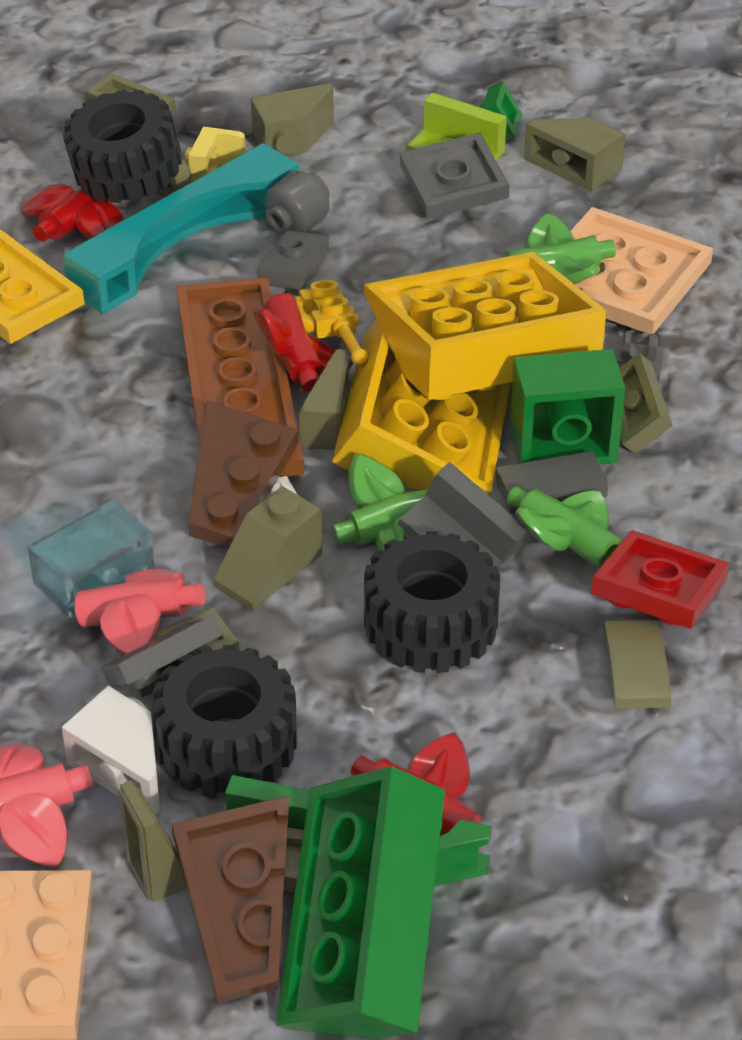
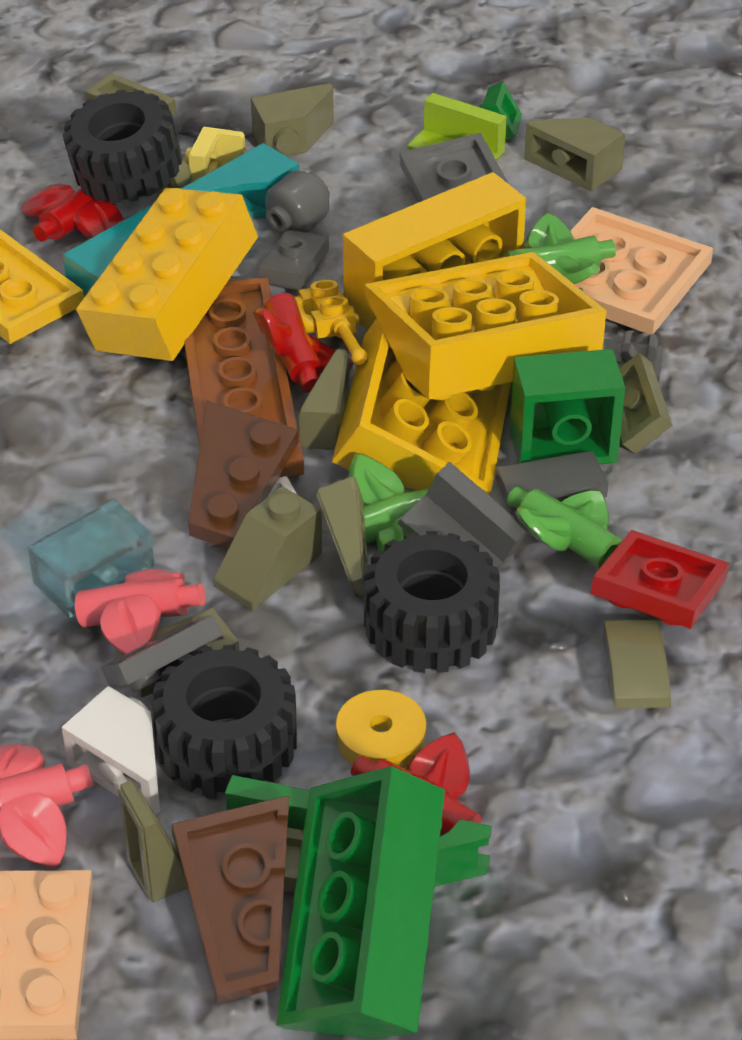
(168, 273): none -> yellow brick
(345, 518): none -> olive slope
(381, 711): none -> yellow piece
(442, 232): none -> yellow brick

